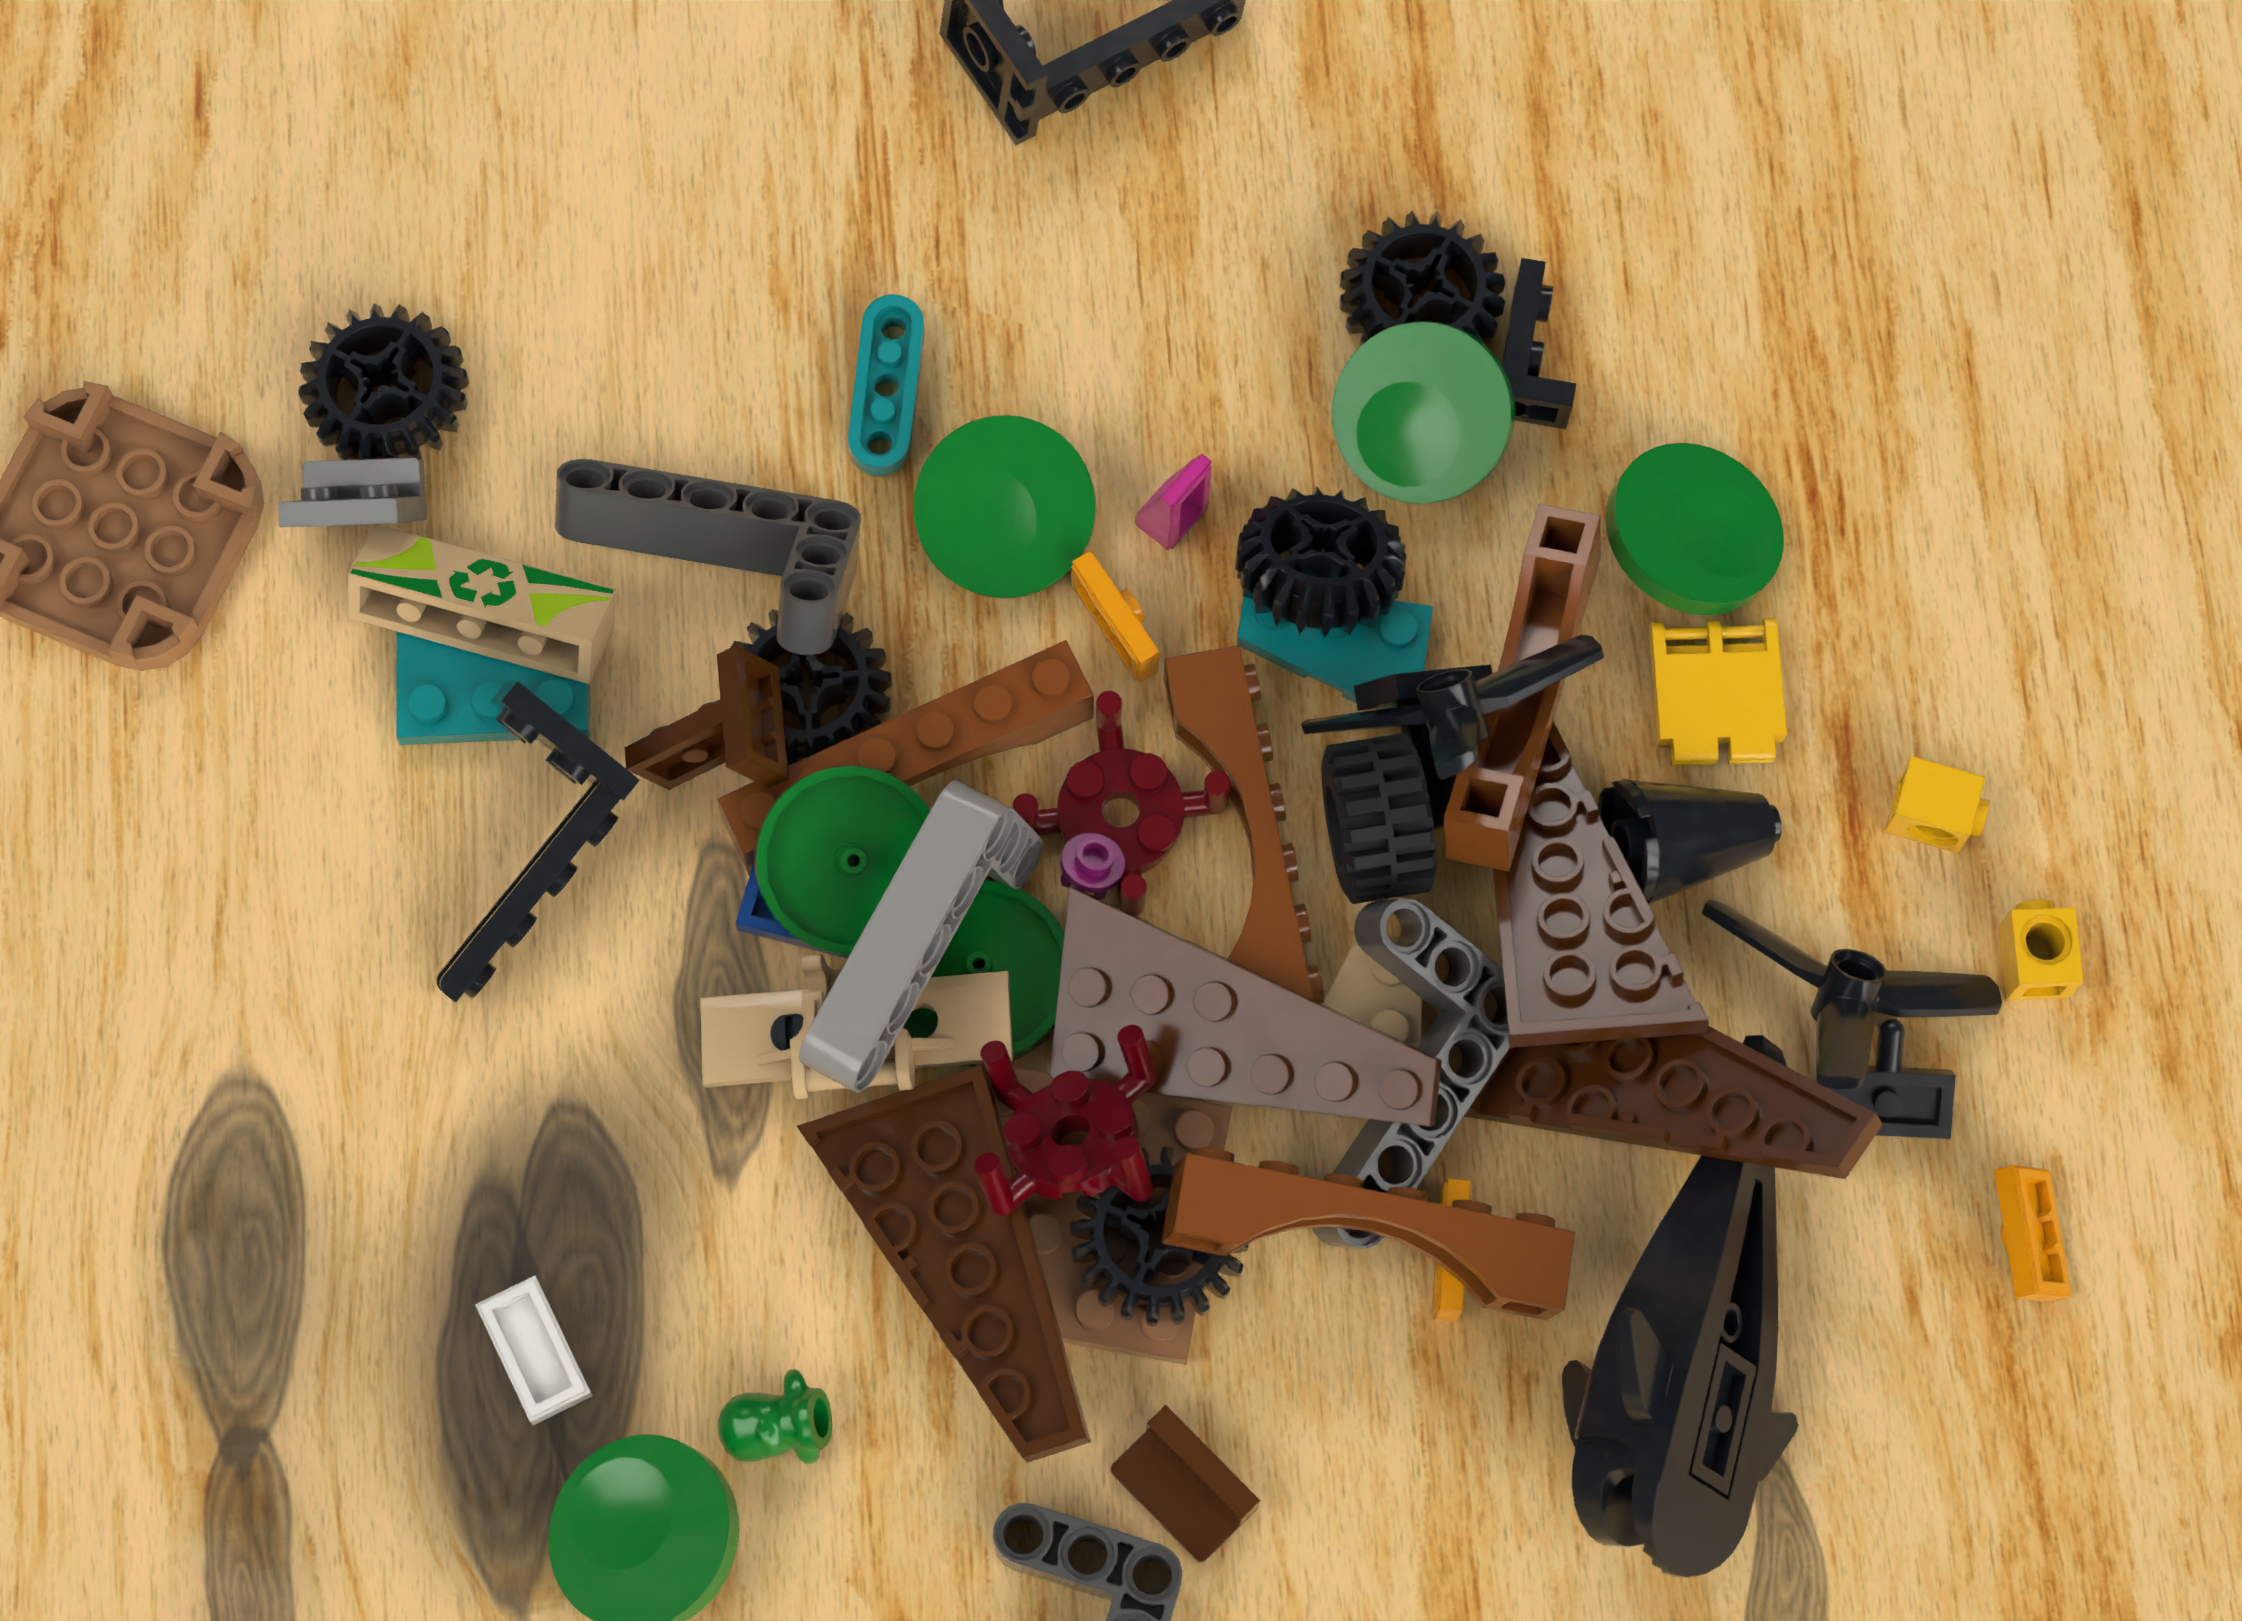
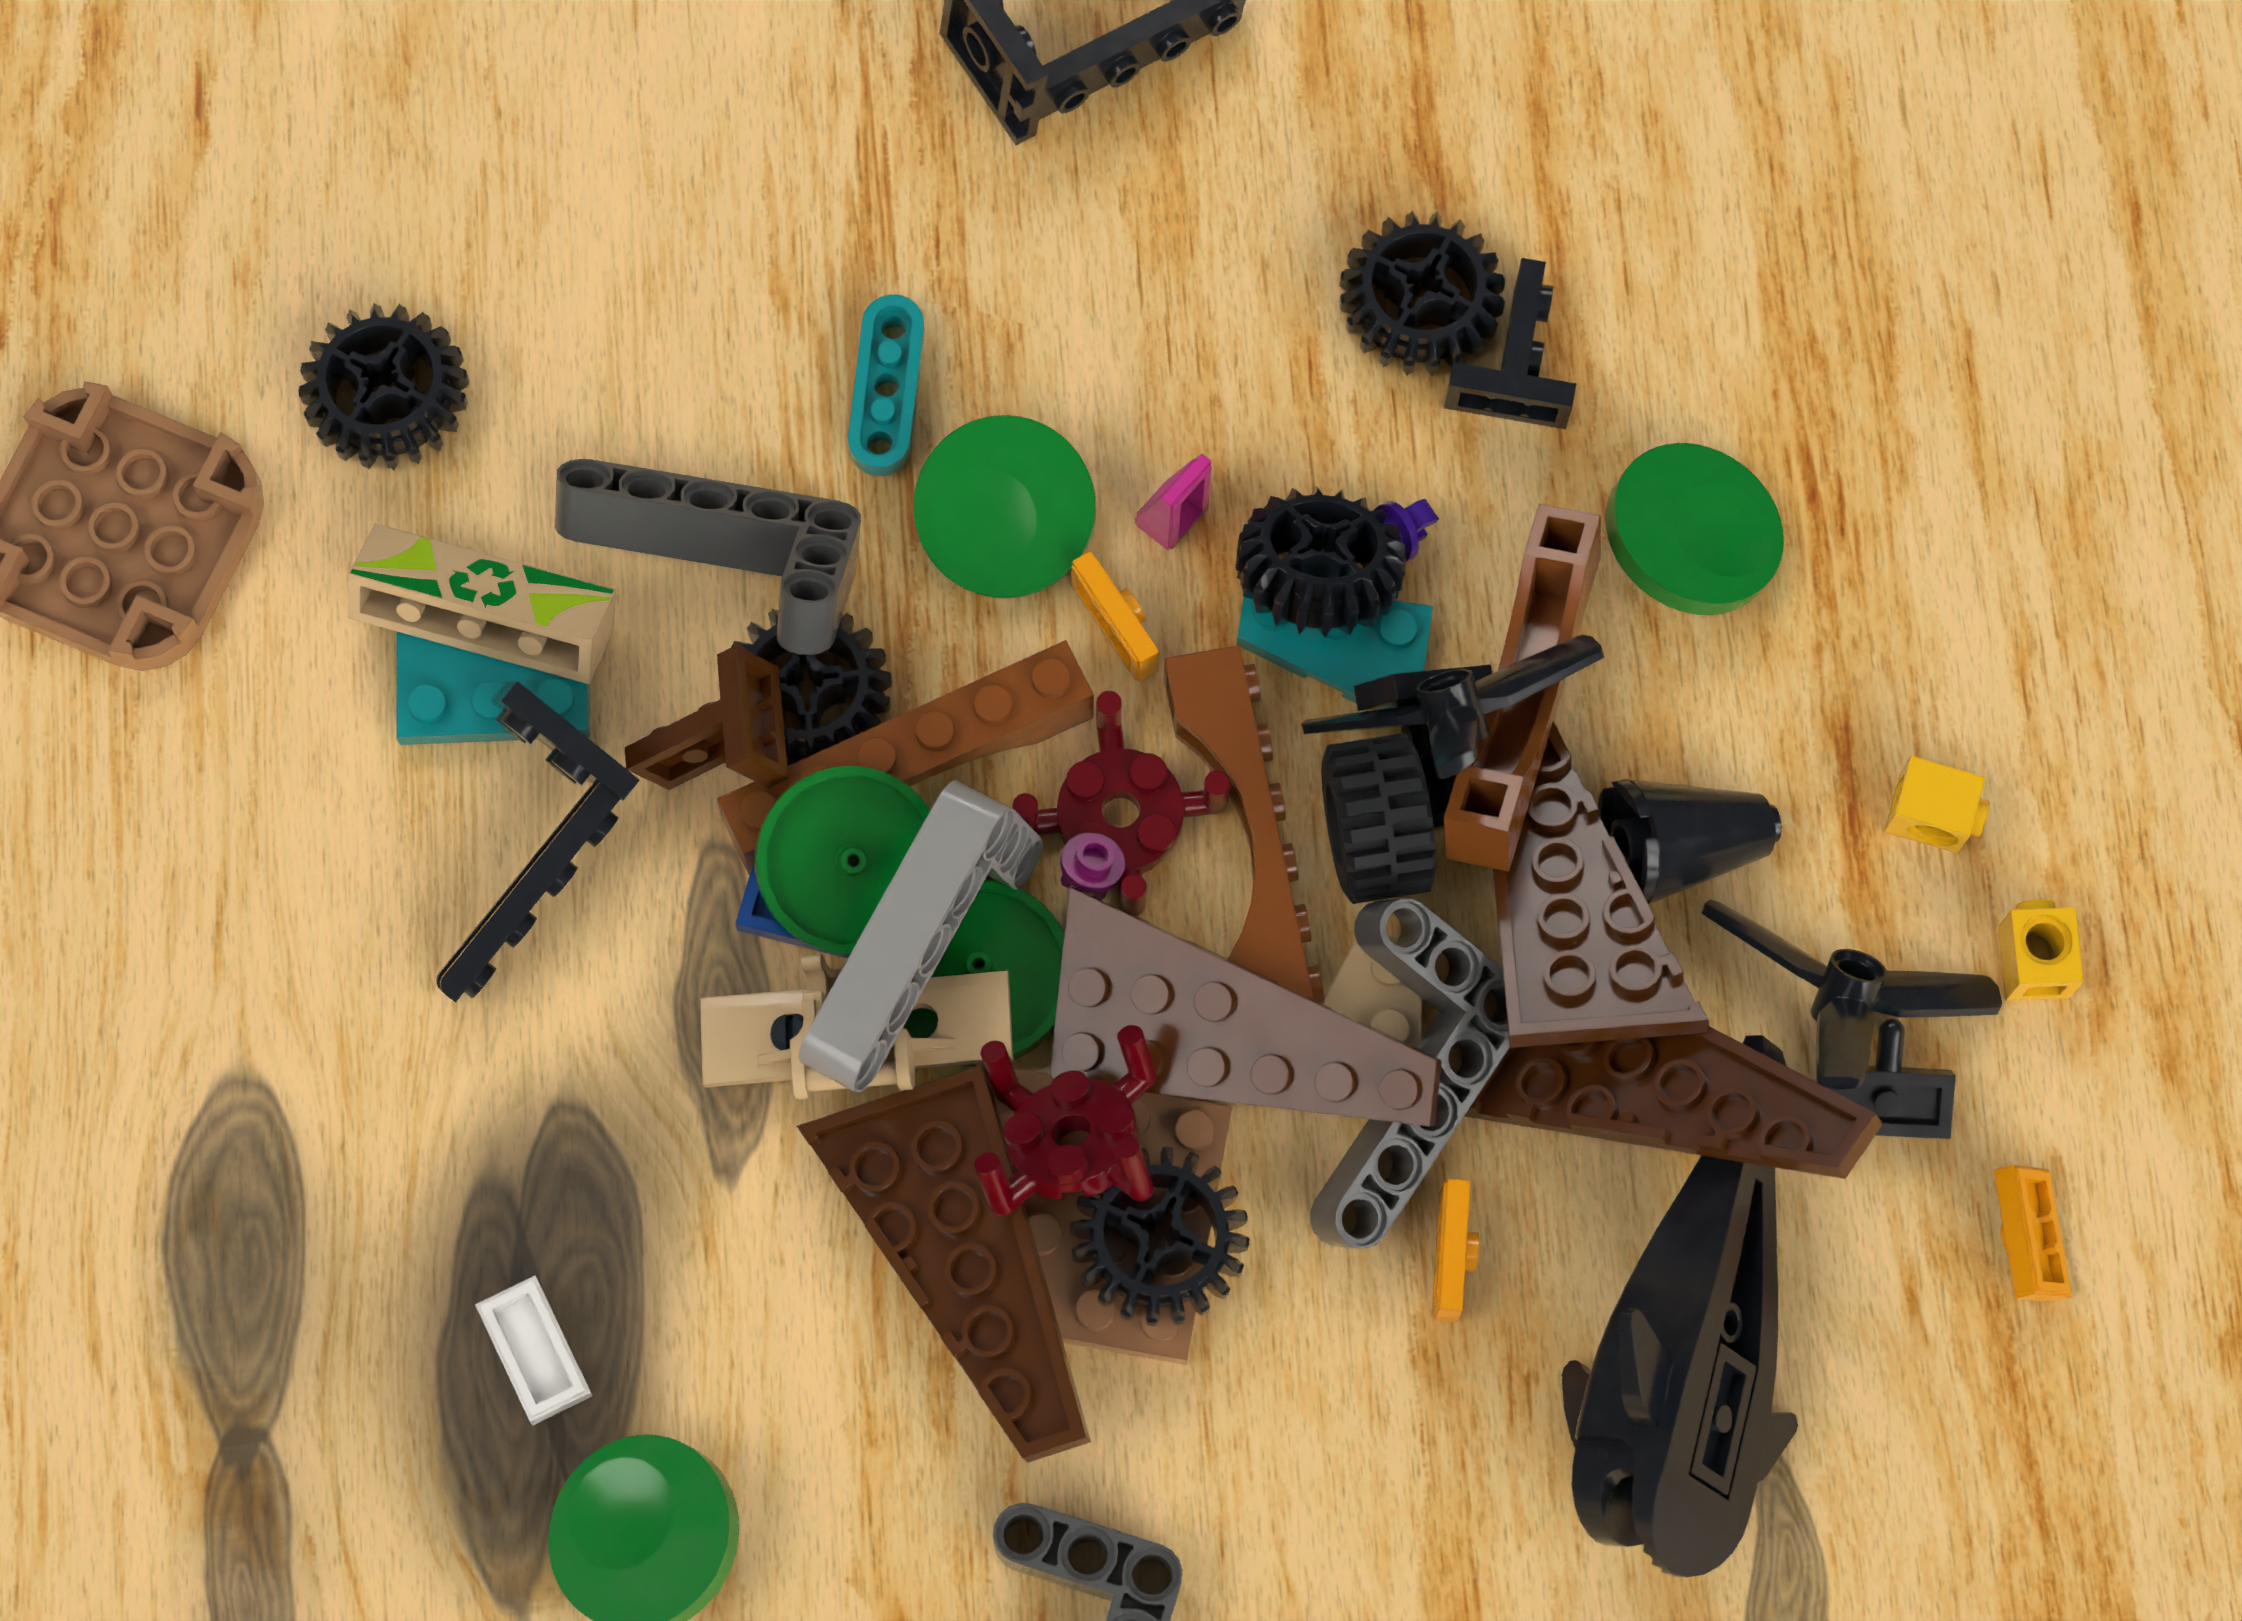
(358, 493): bracket -> none
(769, 1425): green animal -> none
(1184, 1485): reddish brown panel -> none
(1410, 522): none -> dark purple plate
(1423, 412): green piece -> none
(1500, 1260): dark orange arch -> none
(1718, 693): yellow plate -> none

